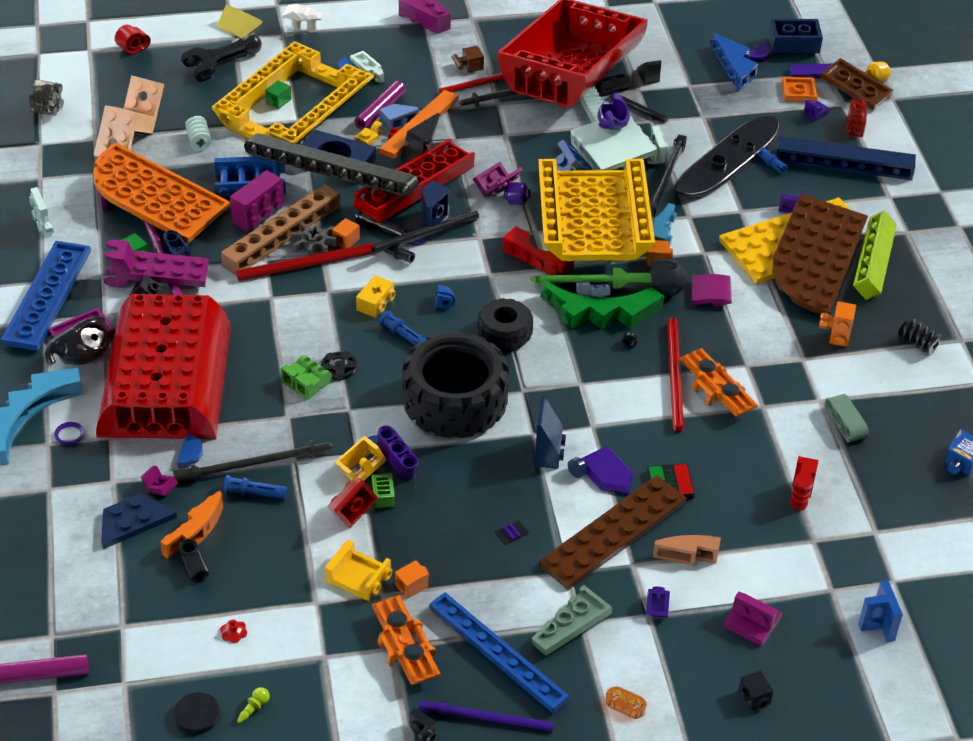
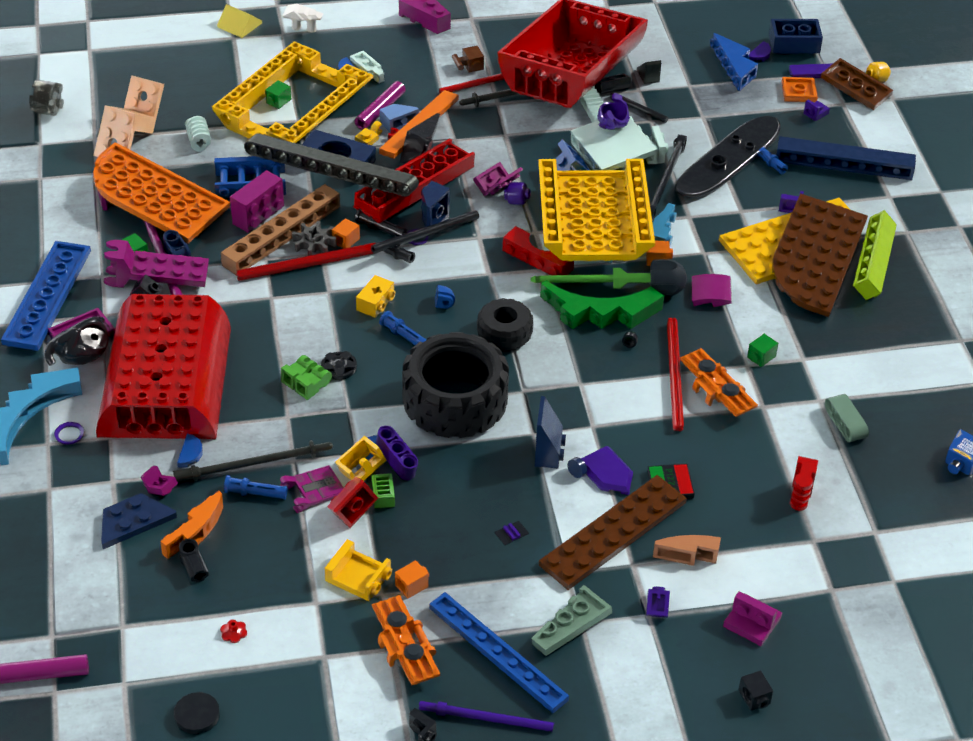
(40, 213): light aqua plate -> none
(131, 39): red piece -> none
(211, 59): black piece -> none
(259, 697): lime bar -> none
(315, 486): none -> magenta flag
(598, 290): sand blue plate -> none
(626, 702): clear orange beam -> none
(762, 350): none -> green brick
(840, 323): orange brick -> none
(857, 118): clear red brick -> none
(881, 612): blue bracket -> none
(918, 336): black piece -> none

